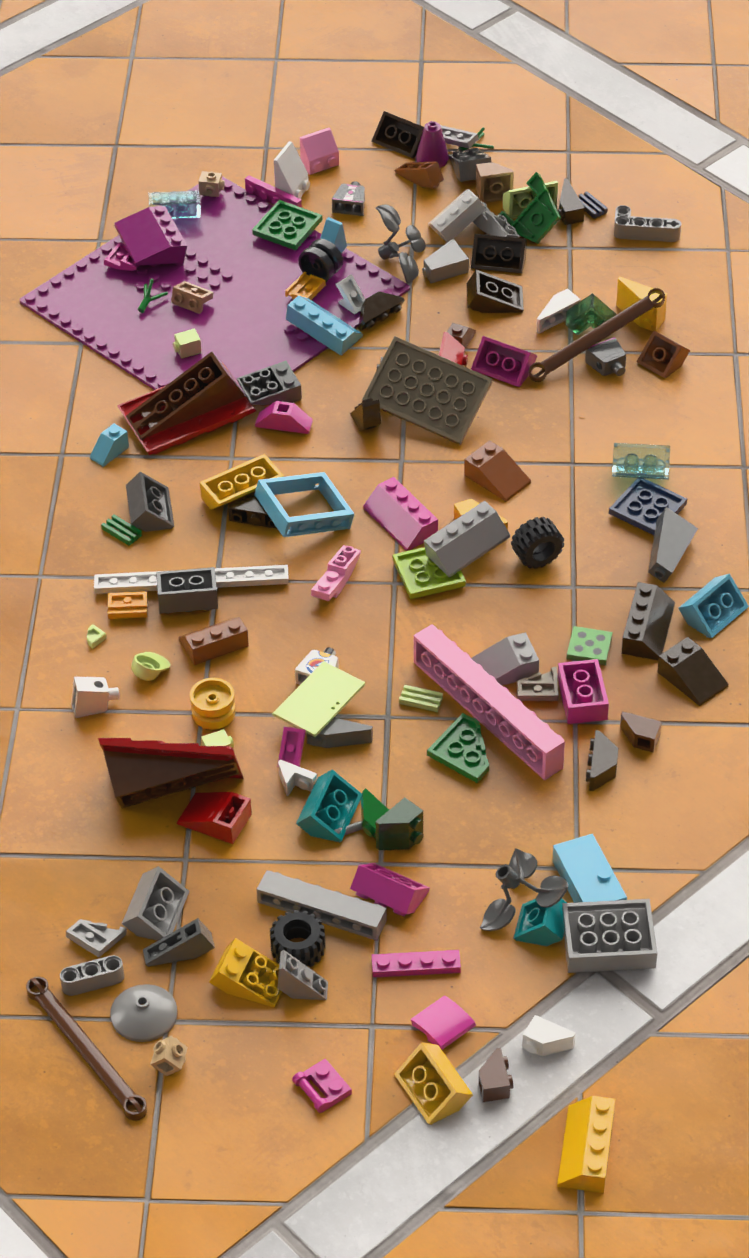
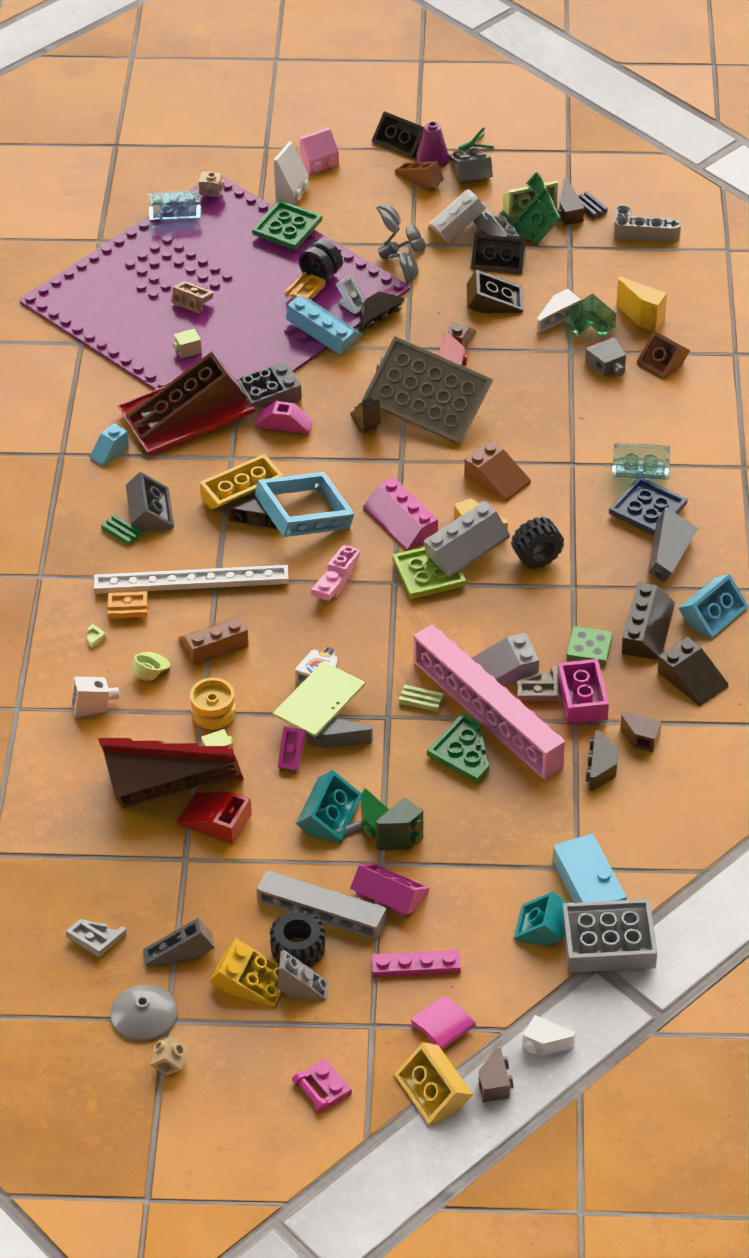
(87, 1048): reddish brown piece -> none
(92, 975): light grey beam -> none
(120, 259): dark pink slope -> none
(147, 298): green plant -> none
(152, 237): magenta slope -> none
(155, 905): light grey slope -> none
(187, 590): dark grey slope -> none
(269, 193): dark pink plate -> none
(295, 776): white slope -> none
(334, 232): medium azure slope -> none
(349, 199): dark grey torso -> none
(446, 263): light grey slope -> none
(459, 137): light grey plate -> none
(493, 181): medium nougat slope -> none
(503, 361): dark pink slope -> none
(521, 866): dark grey plant -> none
(587, 1144): yellow slope -> none
(597, 335): reddish brown piece -> none

